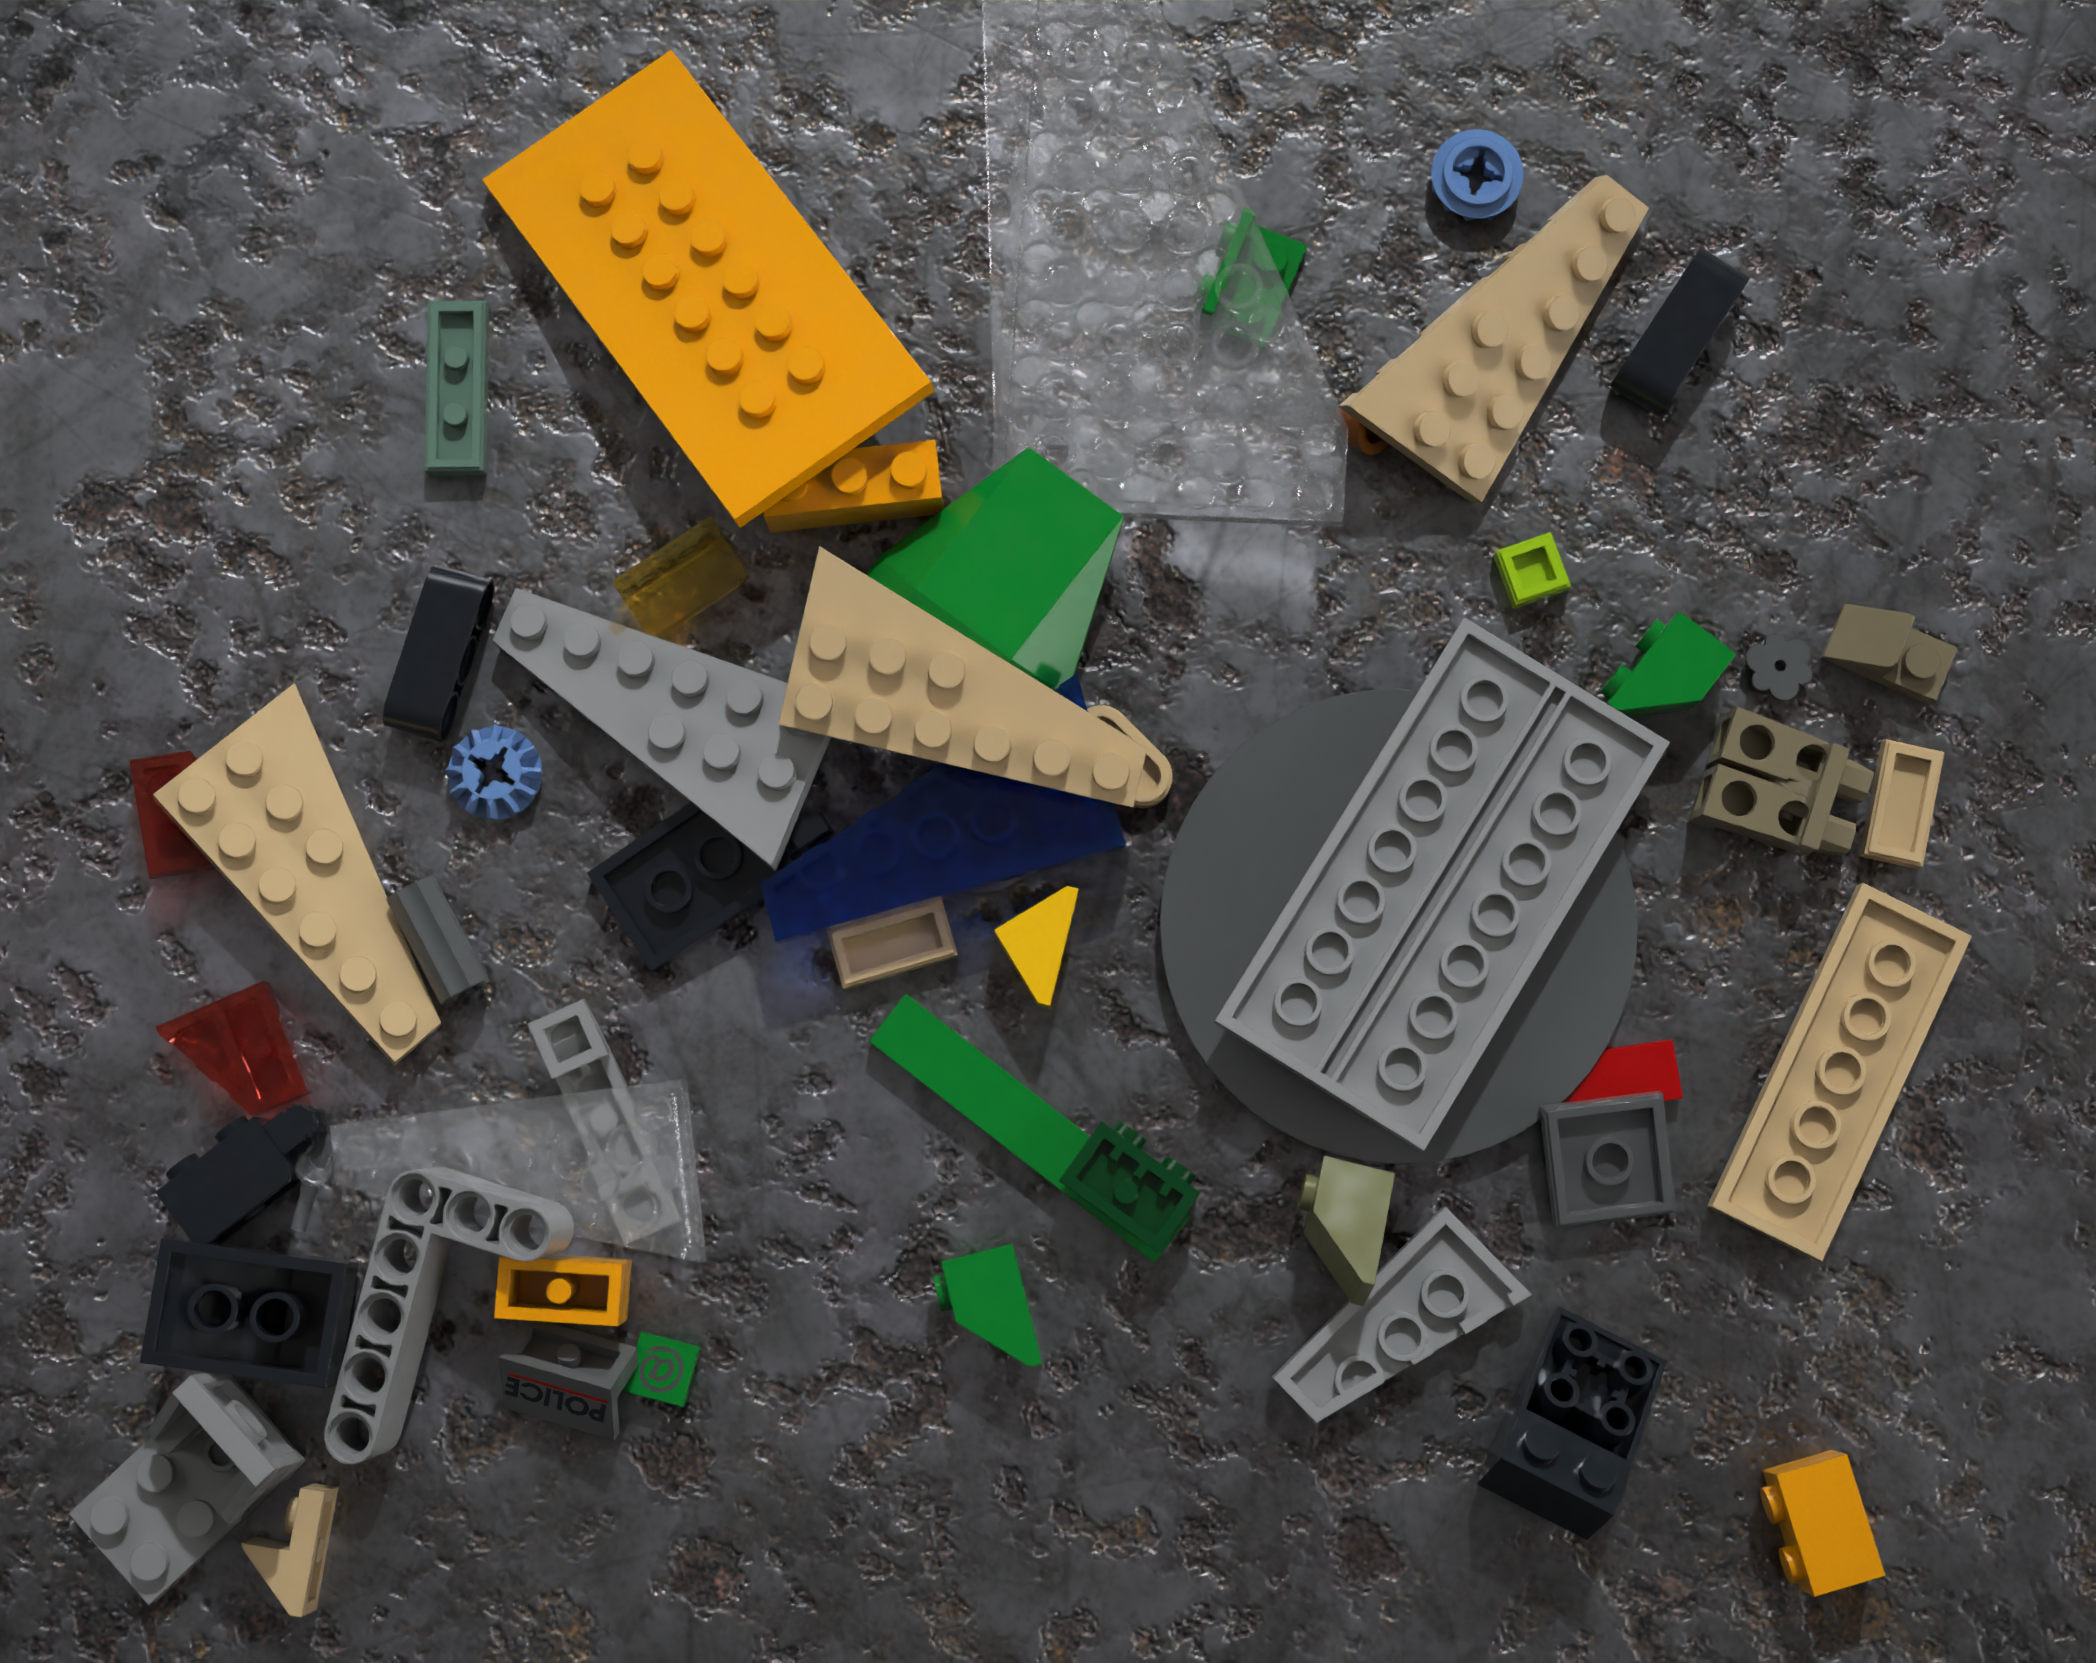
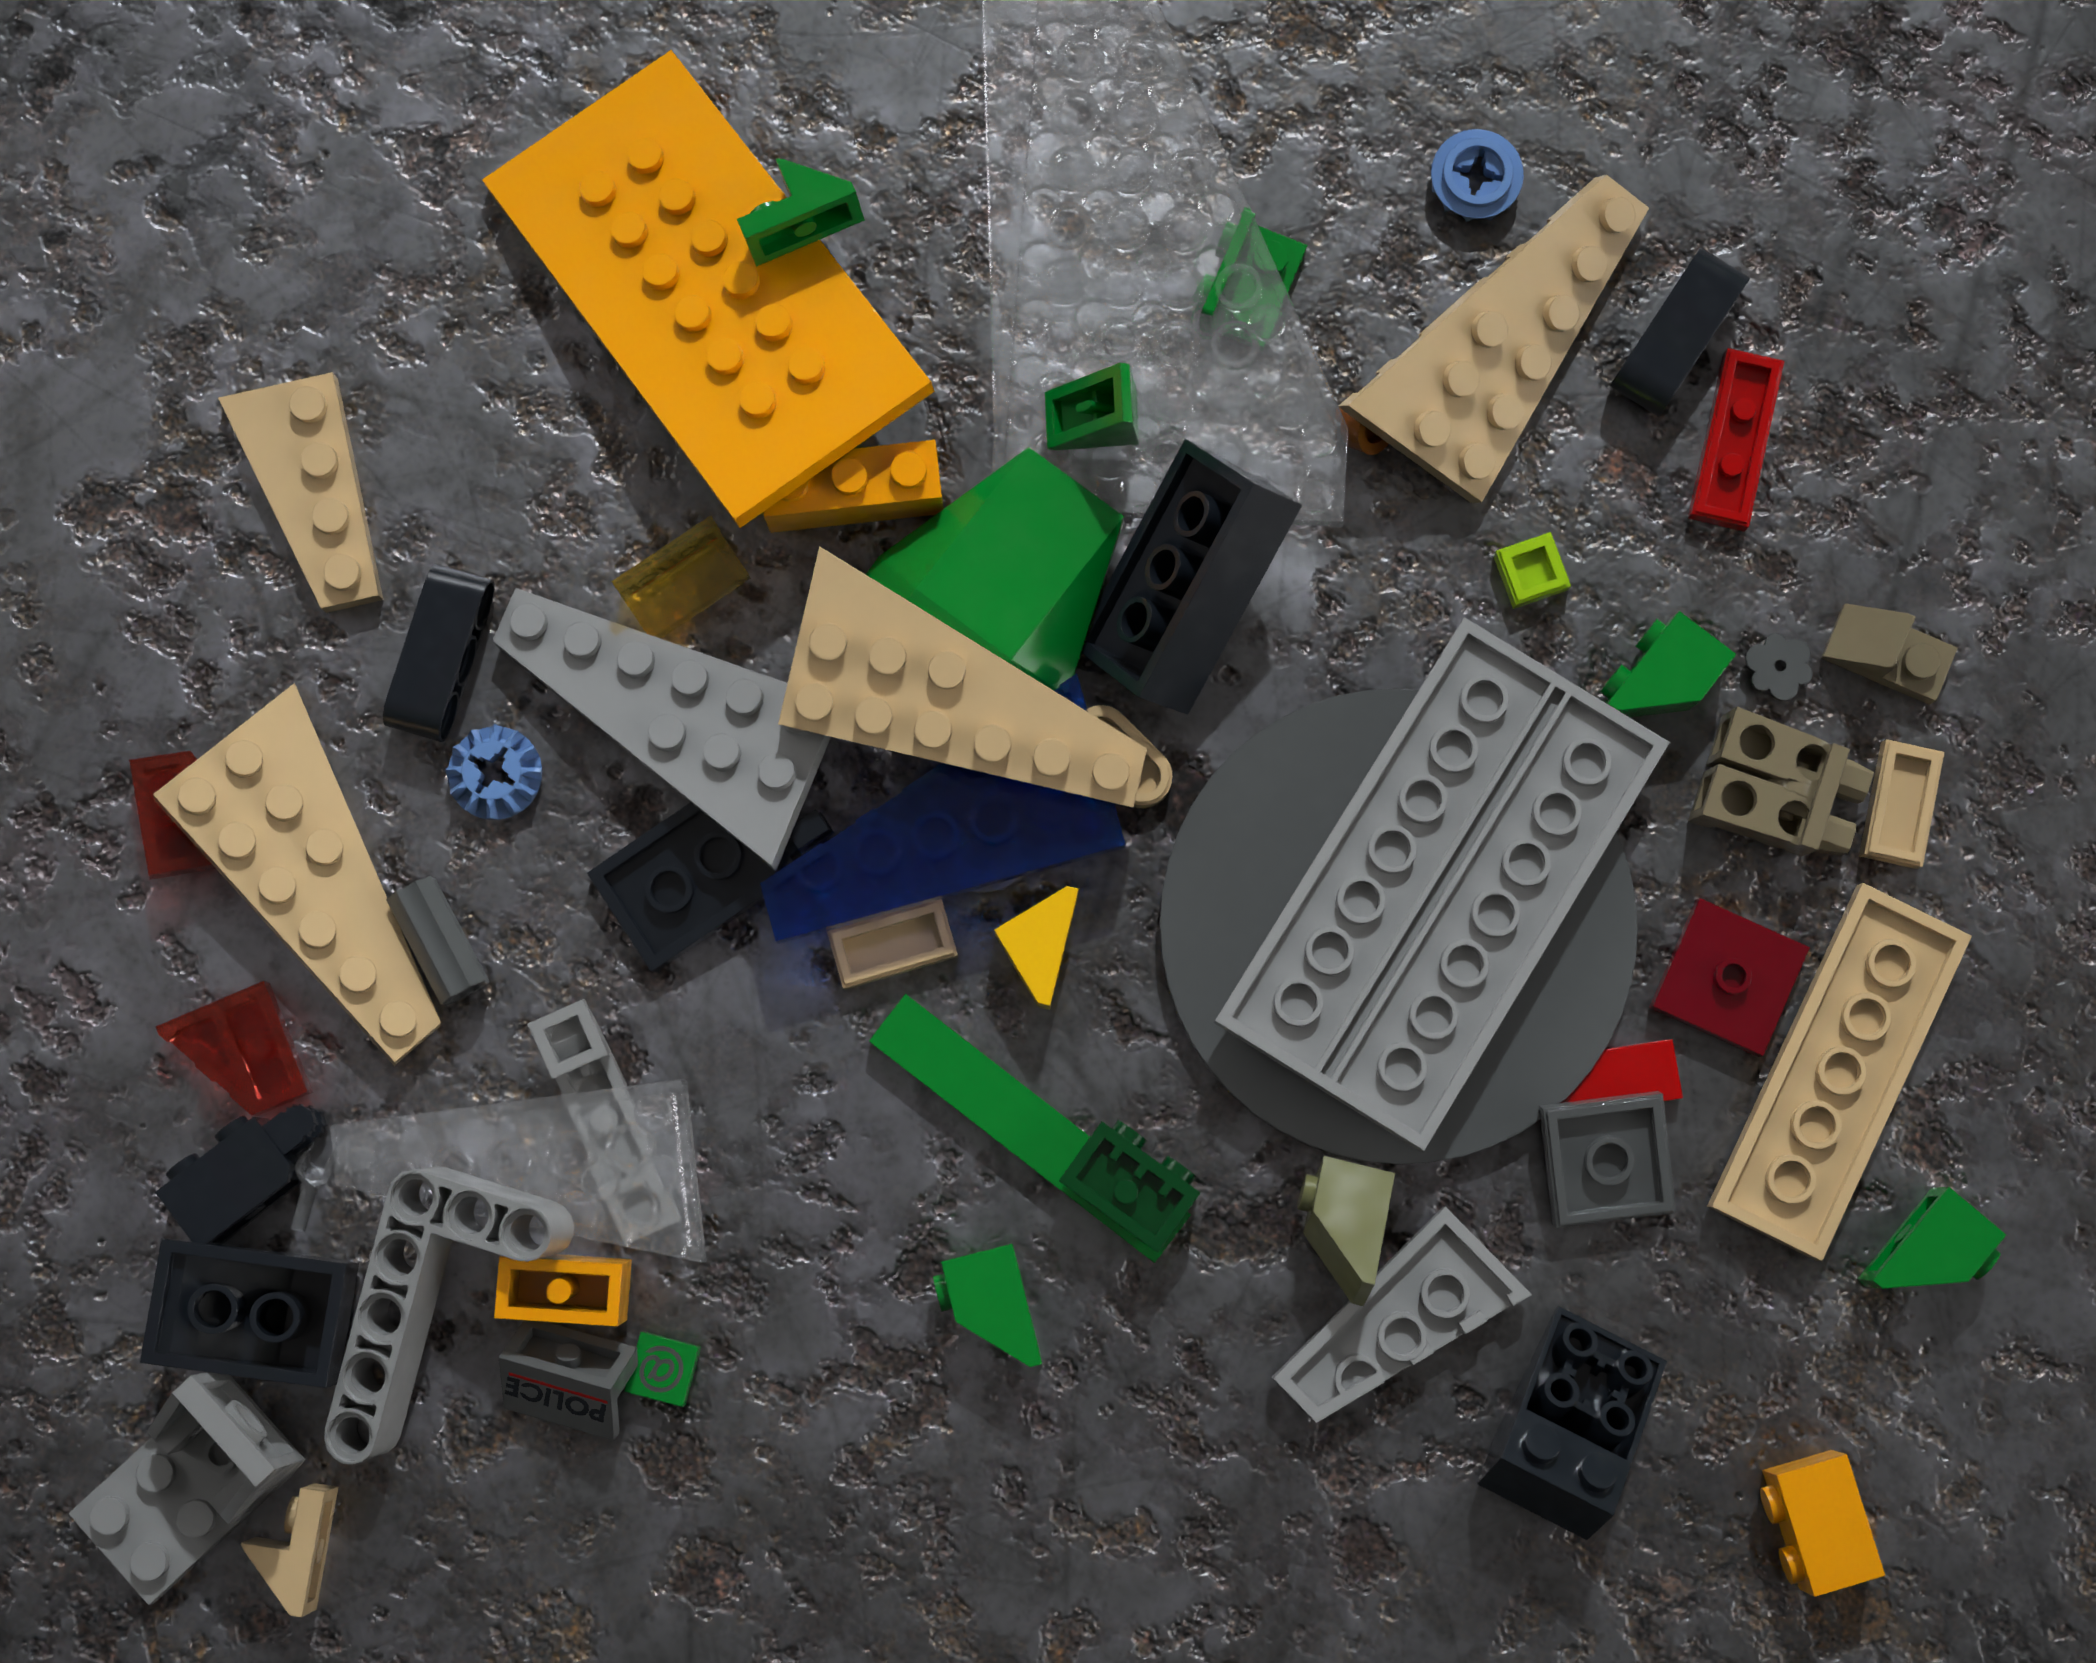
(309, 474): none -> tan wing
(457, 388): sand green tile -> none
(815, 209): none -> green slope
(1093, 411): none -> green slope
(1187, 577): none -> black slope
(1729, 977): none -> dark red plate
(1736, 439): none -> red tile
(1936, 1244): none -> green slope

